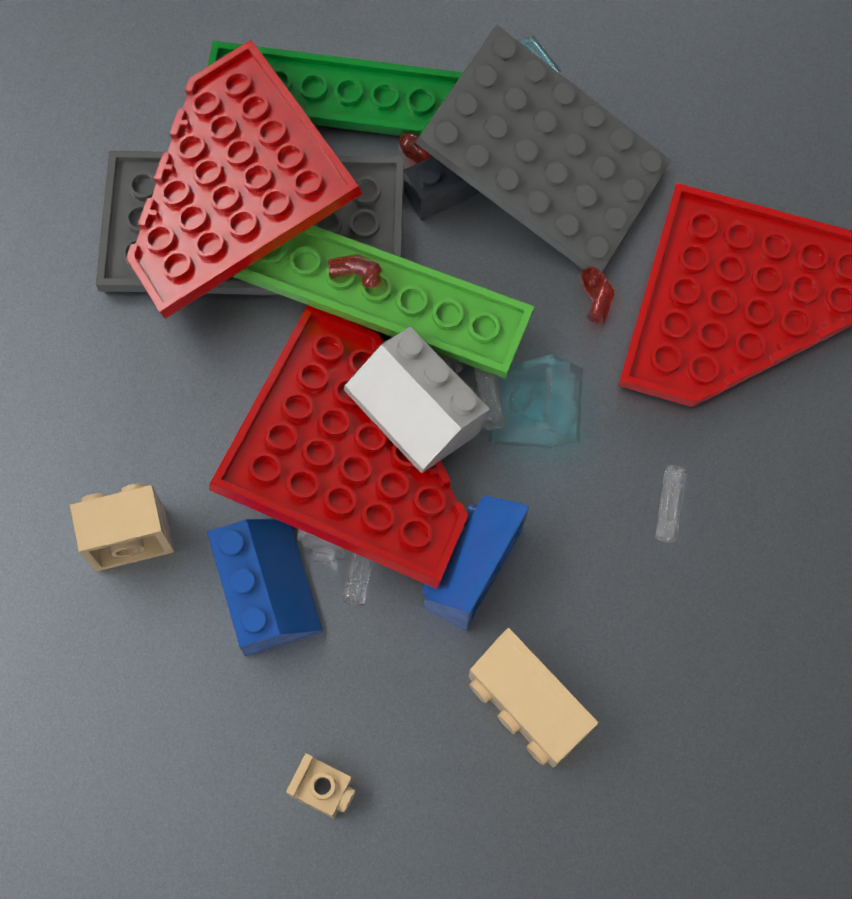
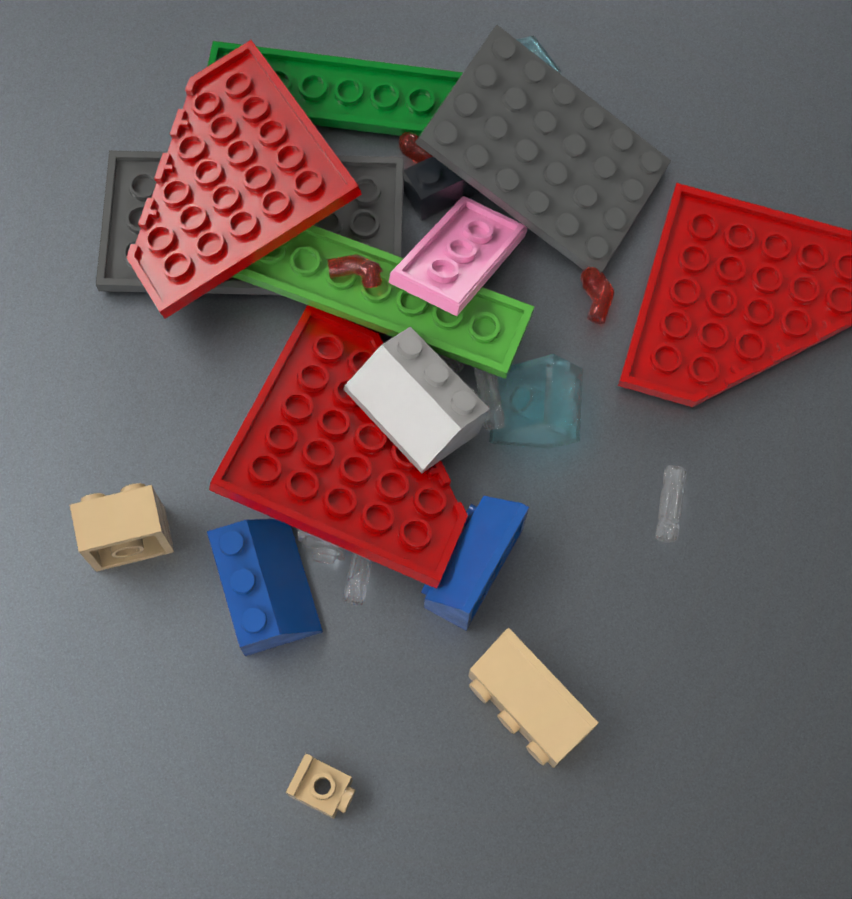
(458, 255): none -> bright pink tile

